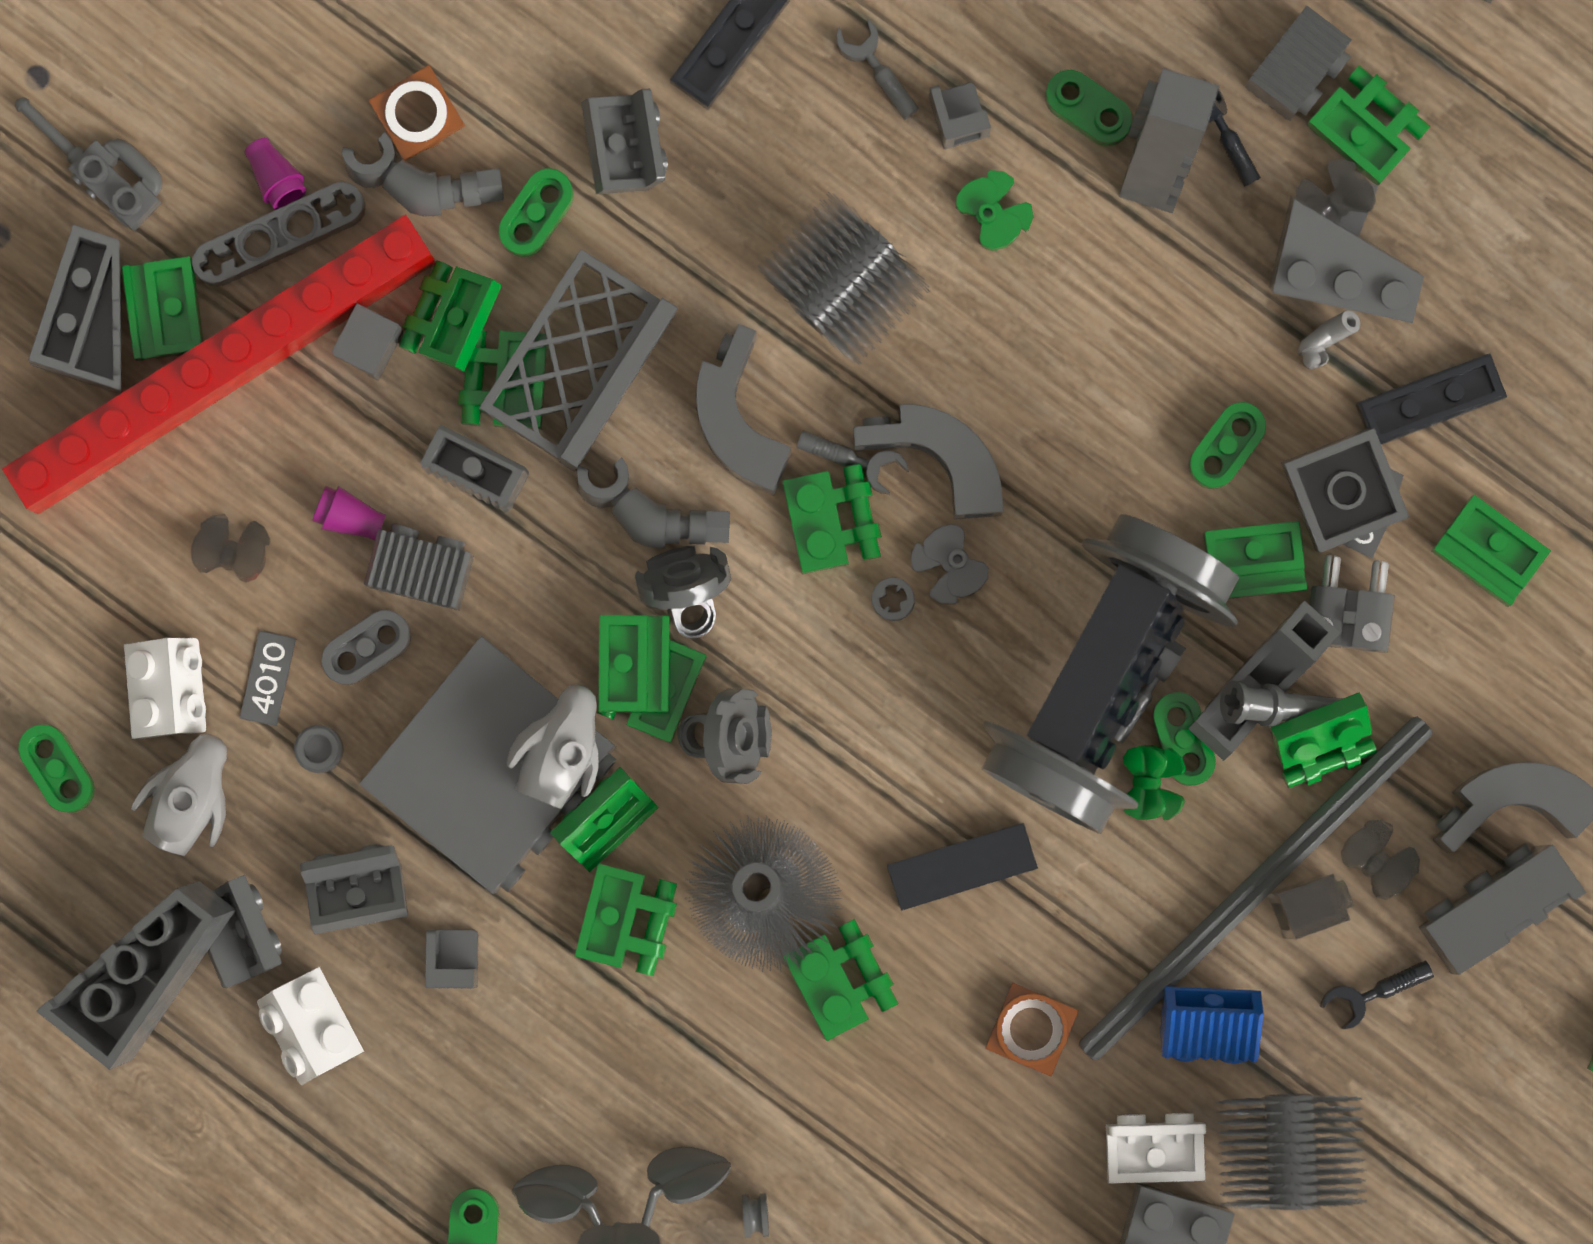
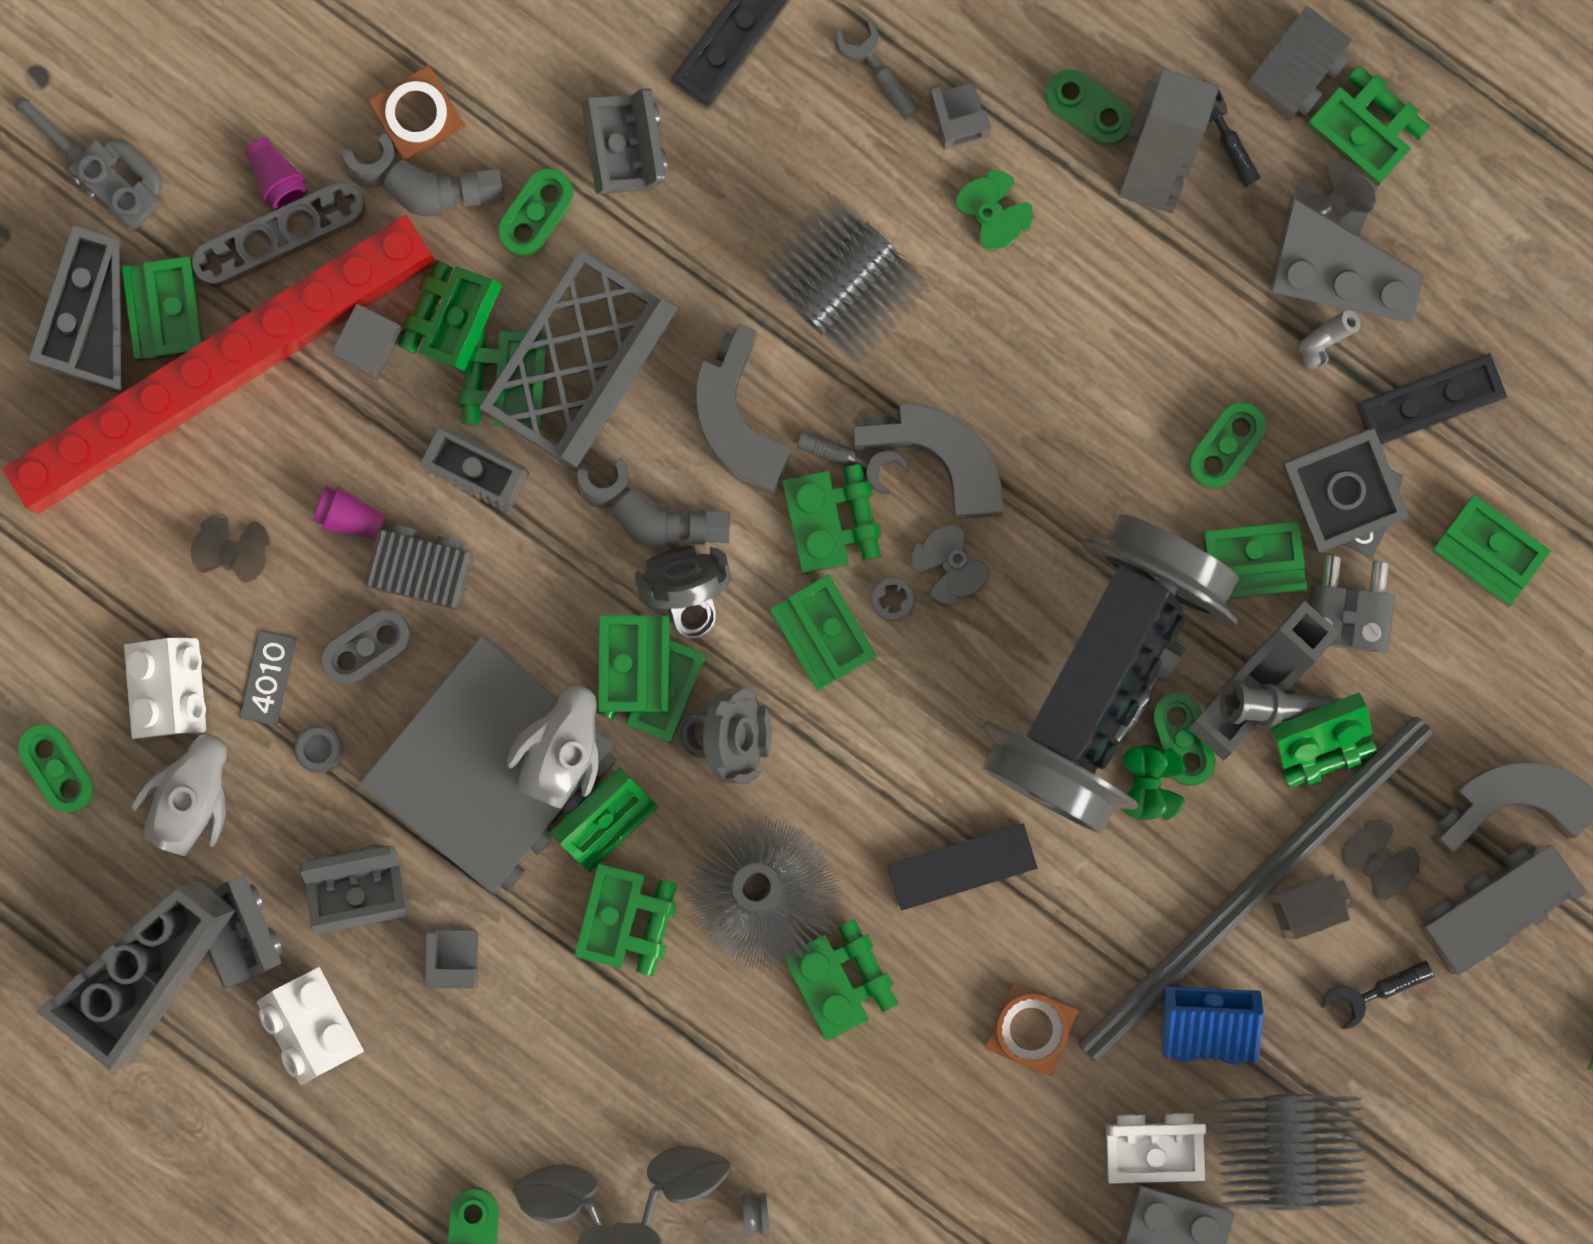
(823, 632): none -> green plate

